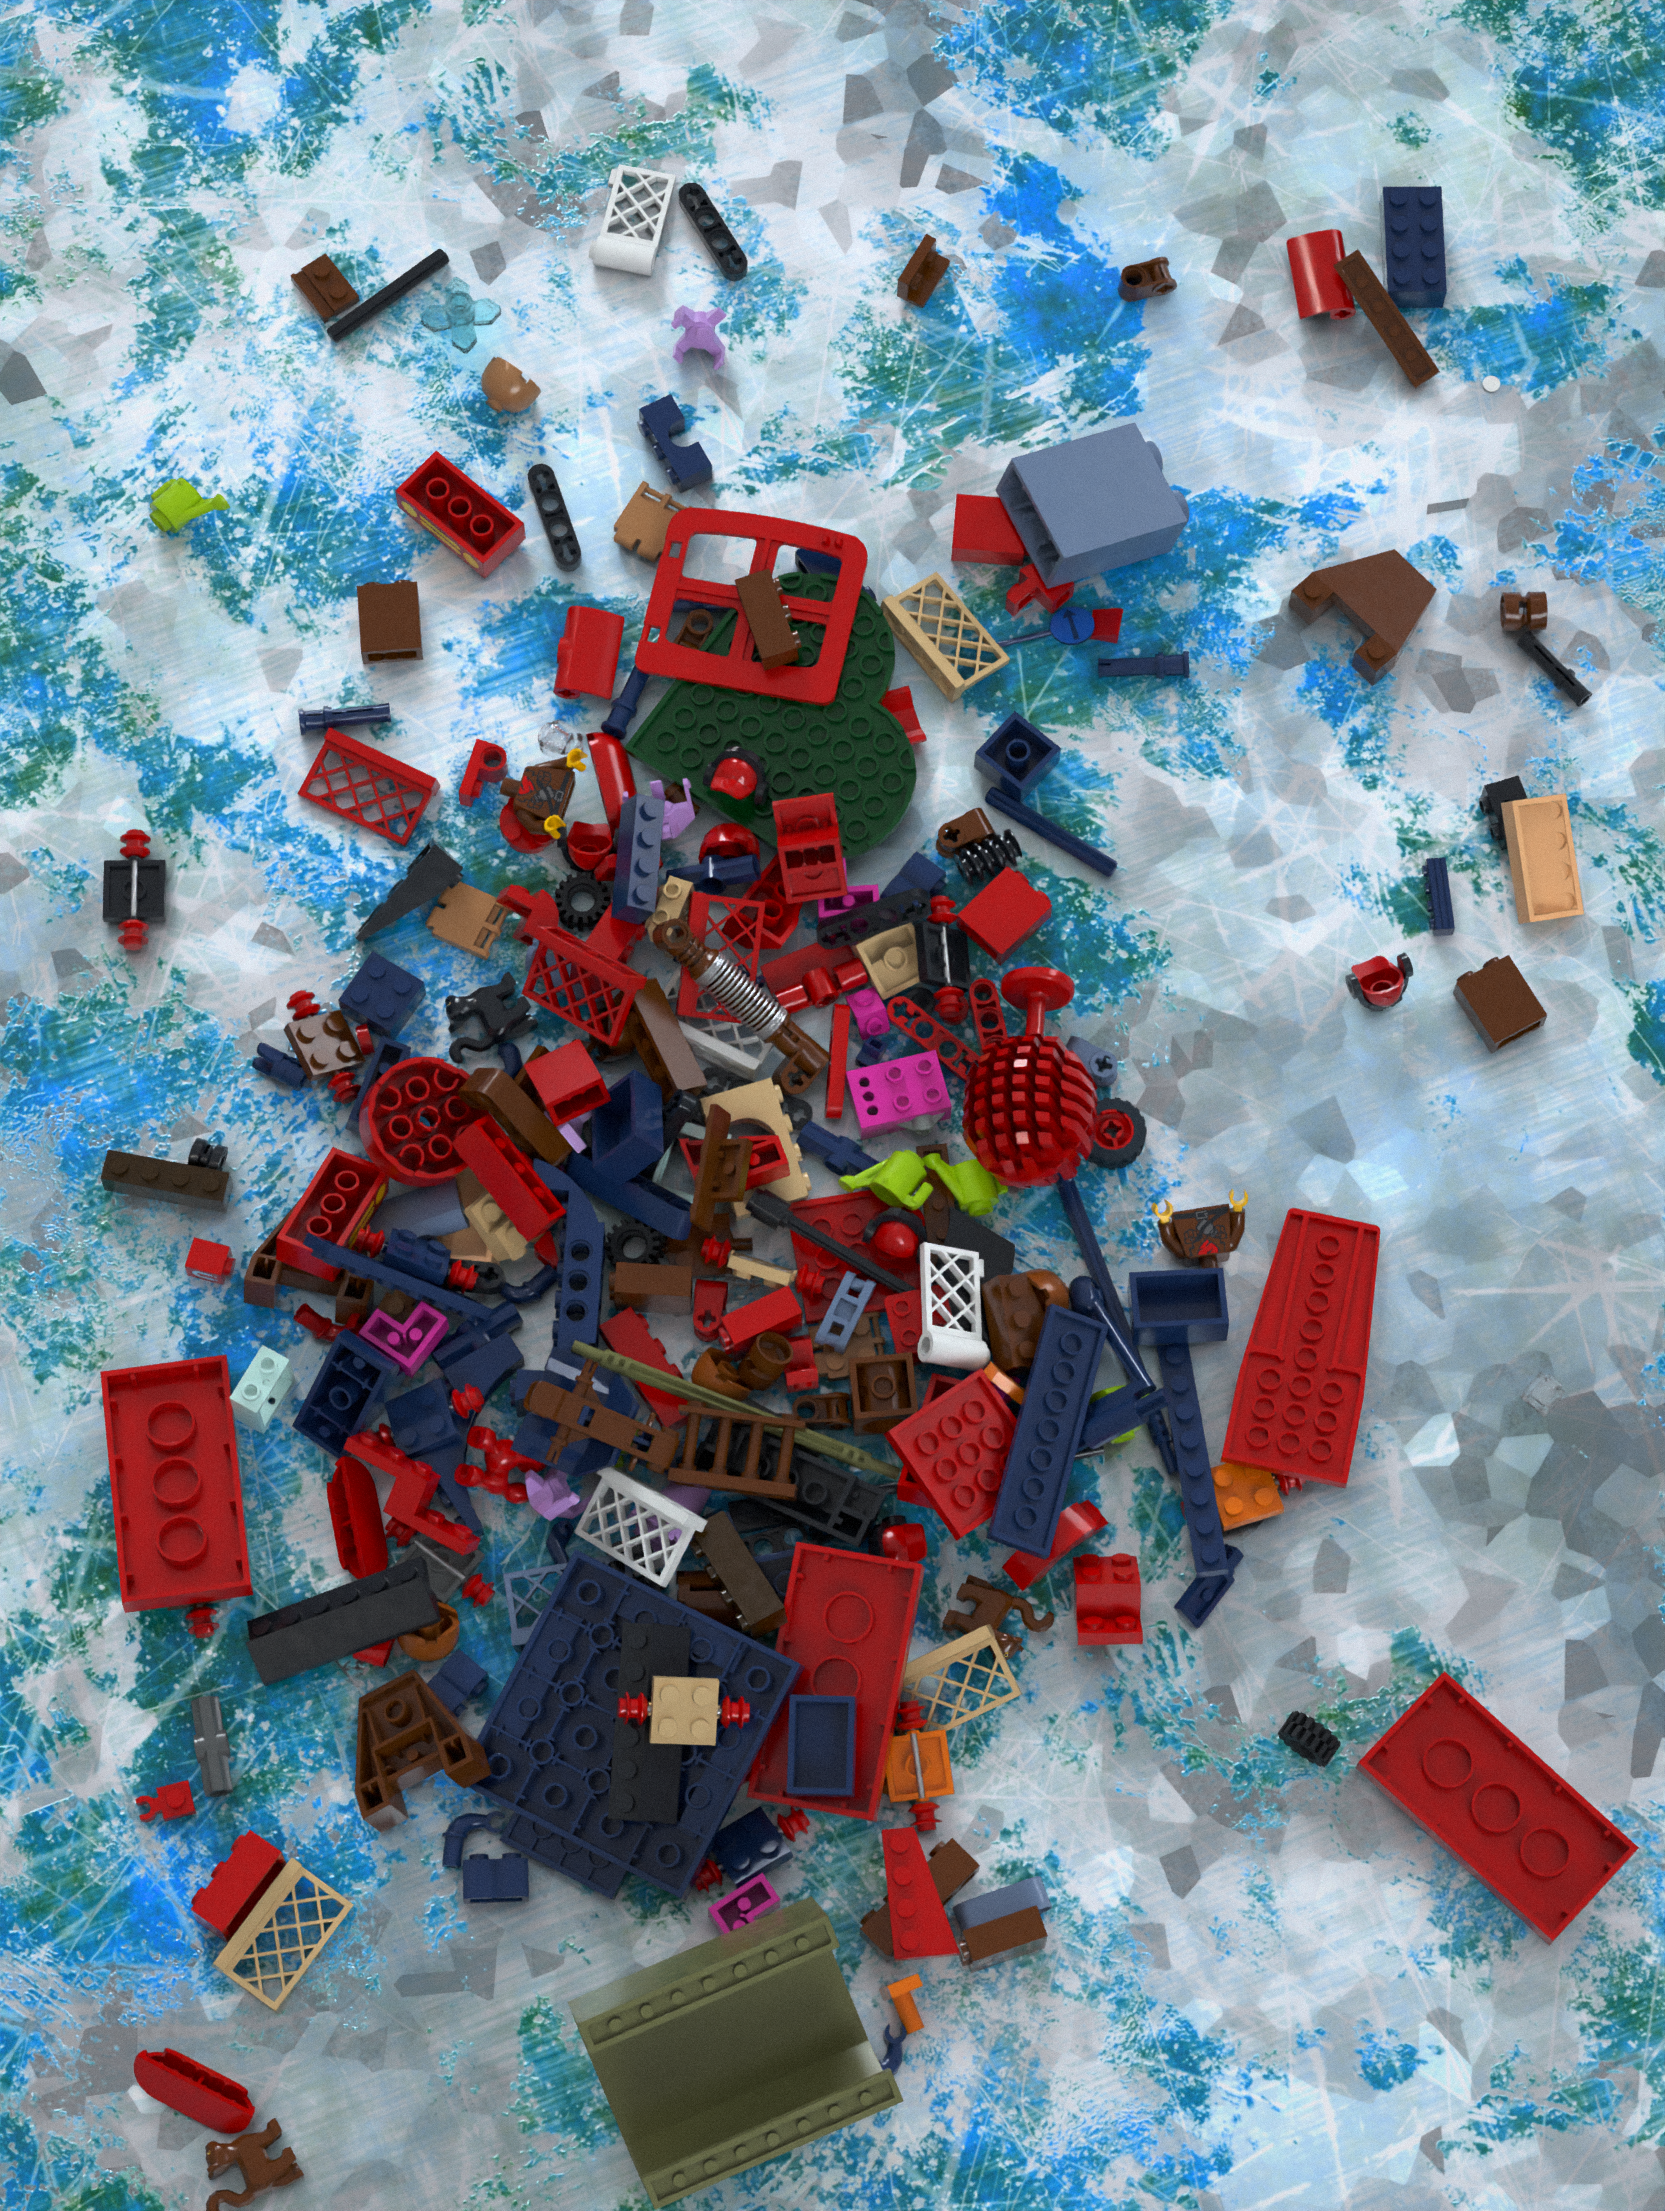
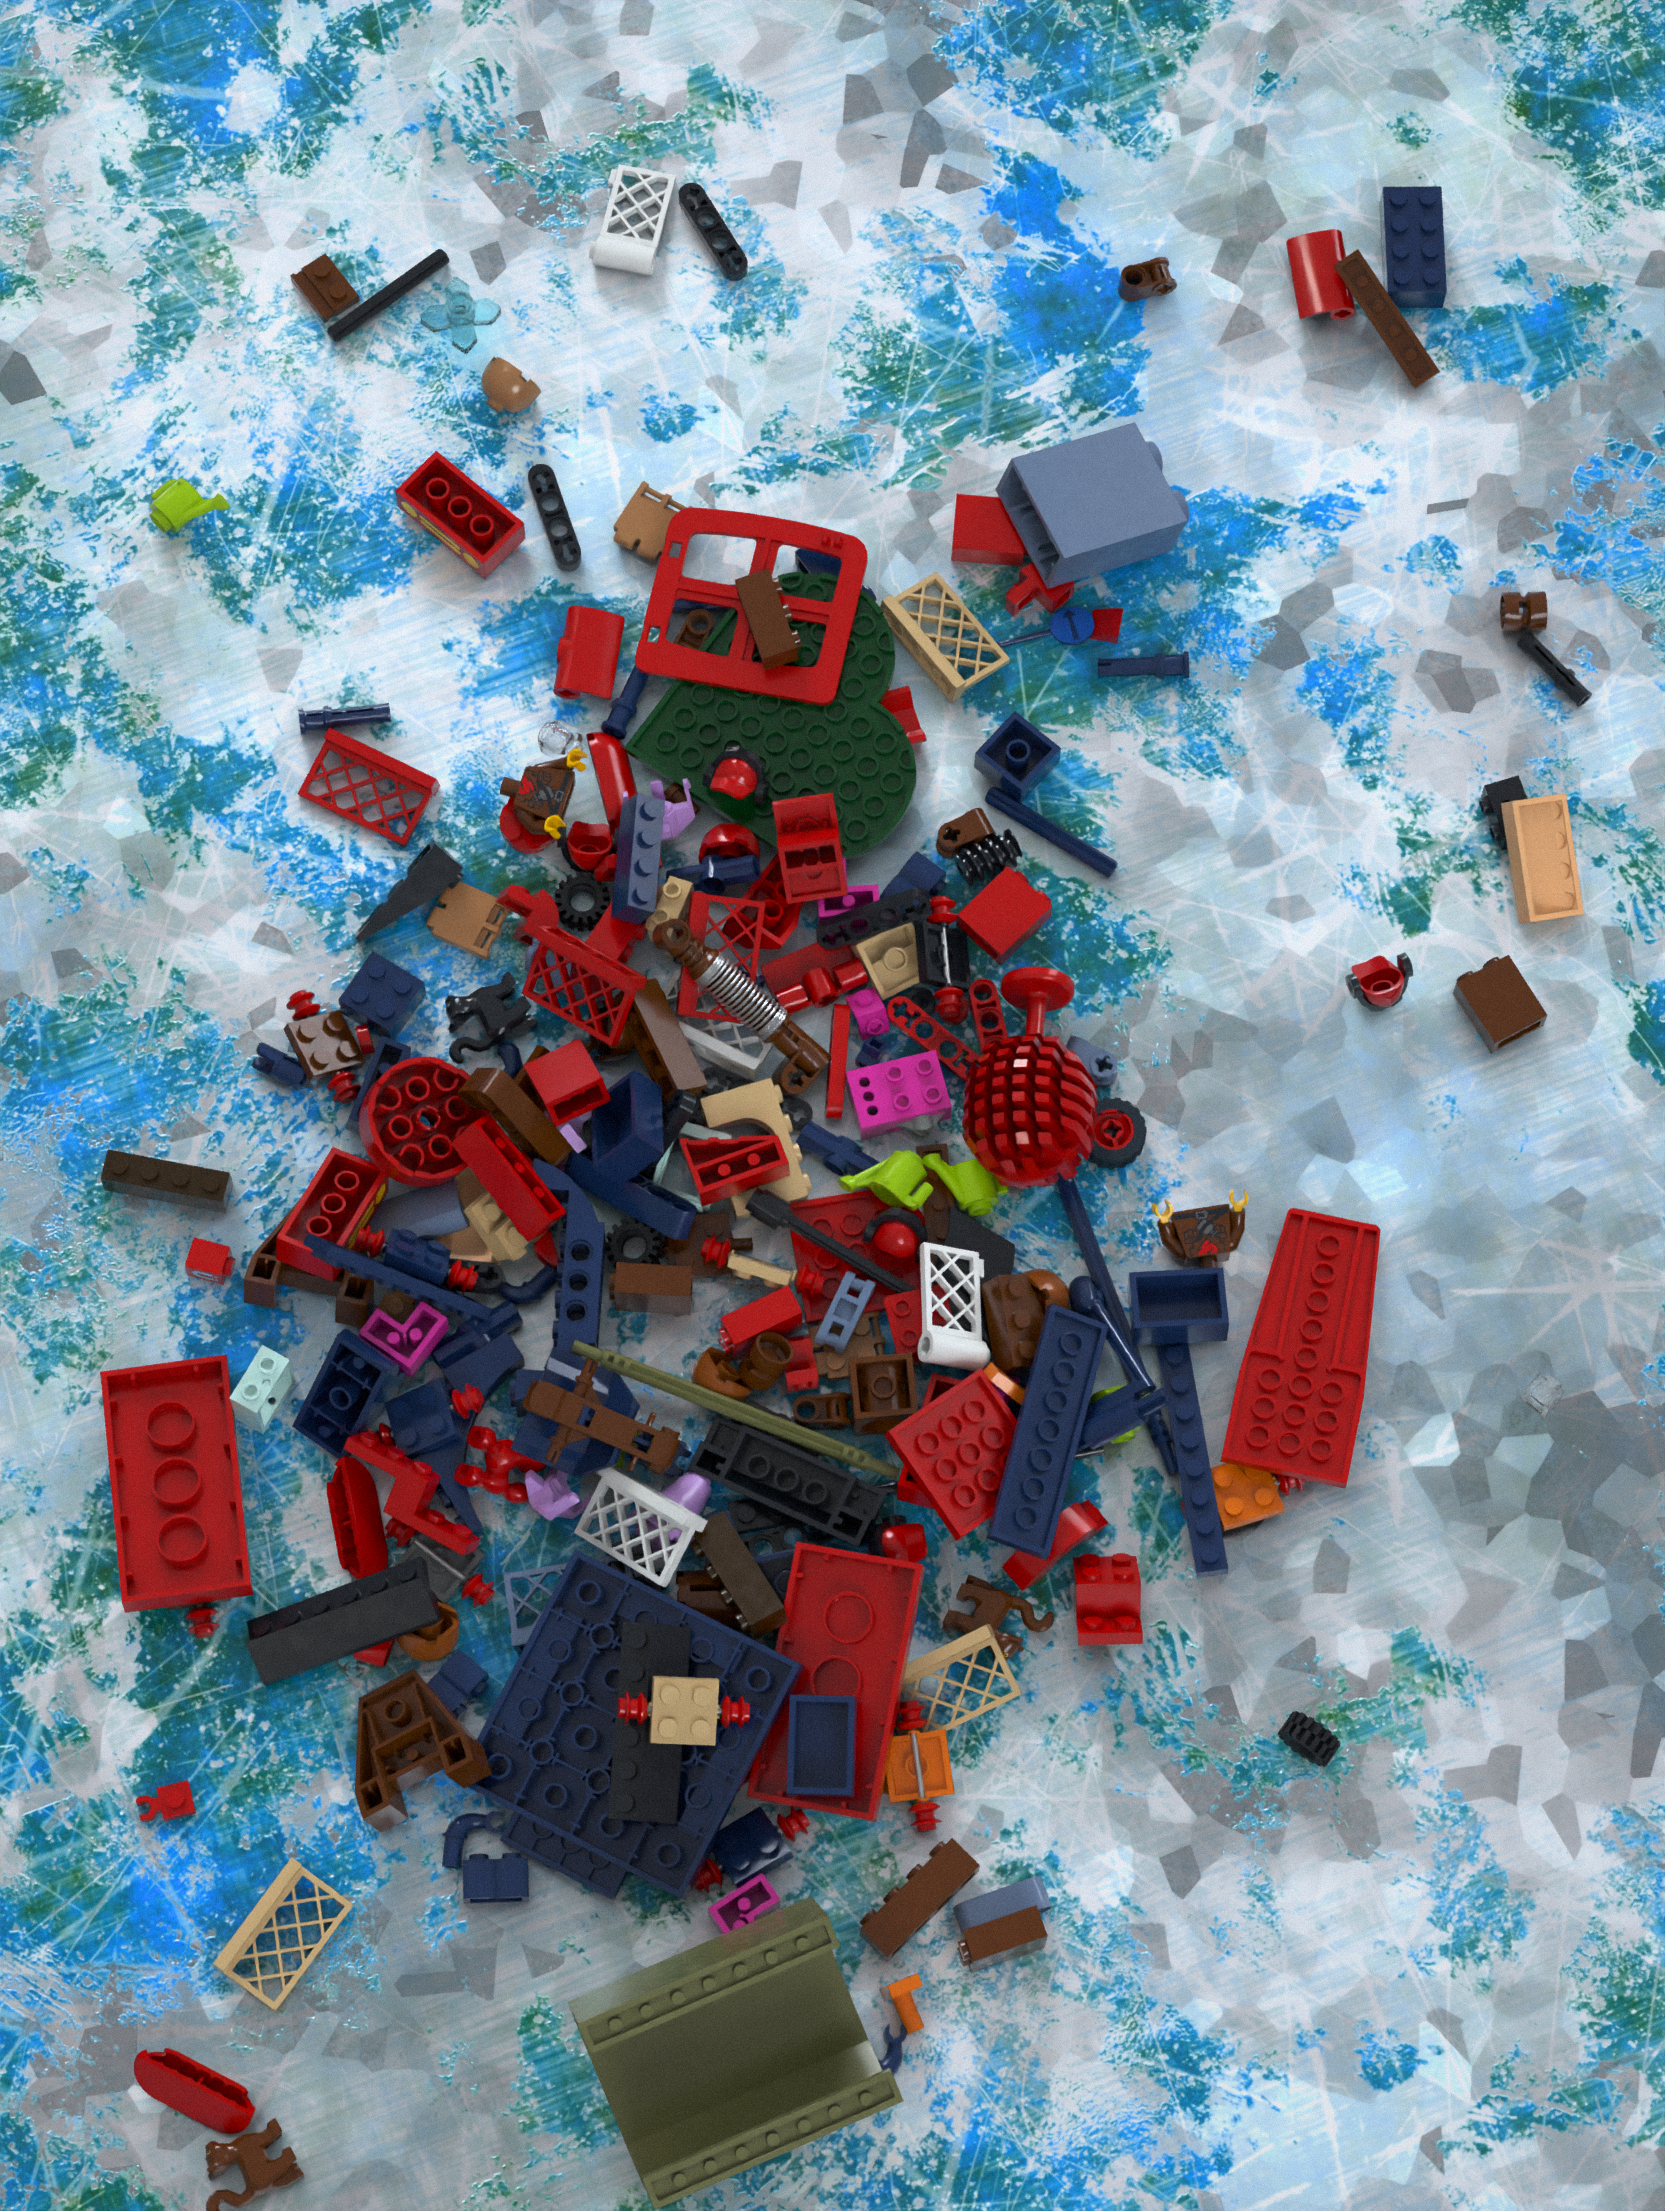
(134, 890): black plate -> none
(207, 1155): black wheel -> none
(212, 1746): dark grey piece -> none
(237, 1885): red piece -> none
(323, 1327): red piece -> none
(389, 622): reddish brown brick -> none
(478, 770): red plate -> none
(558, 1541): dark blue arm -> none
(629, 1336): red brick -> none
(684, 465): dark blue arch -> none
(699, 333): lavender piece -> none
(709, 1304): red piece -> none
(721, 1168): reddish brown bracket -> none
(749, 1481): reddish brown fence -> none
(915, 1908): red wing -> none
(922, 273): reddish brown bracket -> none
(1207, 1591): dark blue hinge -> none
(1379, 596): reddish brown wedge -> none
(1439, 896): dark blue piece -> none
(1491, 383): white sticker -> none
(1497, 1808): red plate -> none

